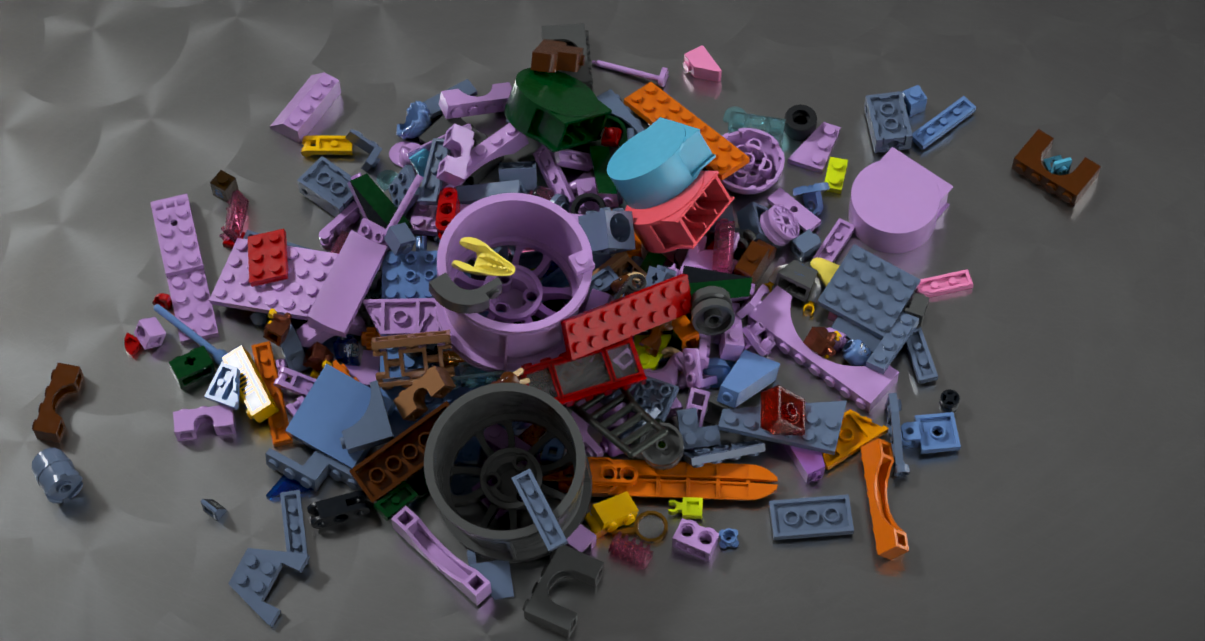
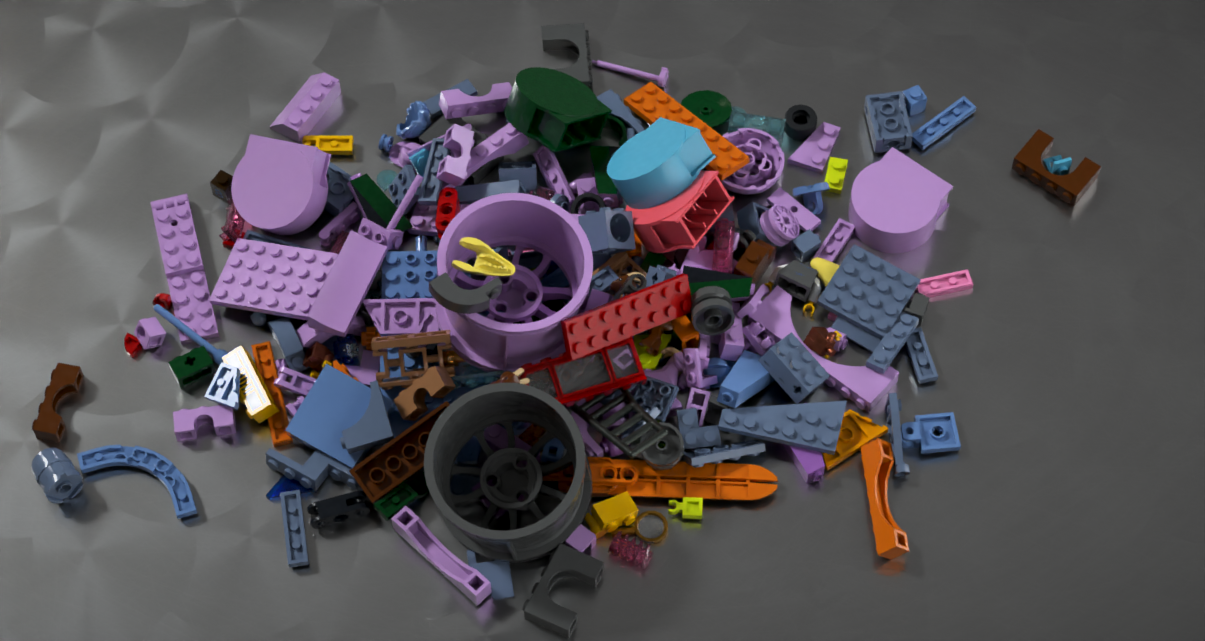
(146, 460): none -> medium blue plate
(213, 508): sand blue slope -> none
(257, 575): sand blue wing -> none
(267, 257): red plate -> none
(277, 330): copper piece -> none
(280, 185): none -> lavender brick
(368, 146): sand blue bracket -> none
(385, 143): none -> medium blue bush
(400, 239): sand blue brick -> none
(539, 510): sand blue plate -> none
(555, 56): reddish brown brick -> none
(573, 160): lavender plate -> none
(581, 262): lavender plate -> none
(611, 136): red piece -> none
(692, 544): lavender brick -> none
(702, 65): bright pink slope -> none
(709, 107): none -> dark green piece
(724, 534): medium blue plate -> none
(782, 412): clear red slope -> none
(794, 368): none -> sand blue piece
(811, 517): sand blue plate -> none
(856, 352): medium blue head -> none
(949, 396): black wheel -> none

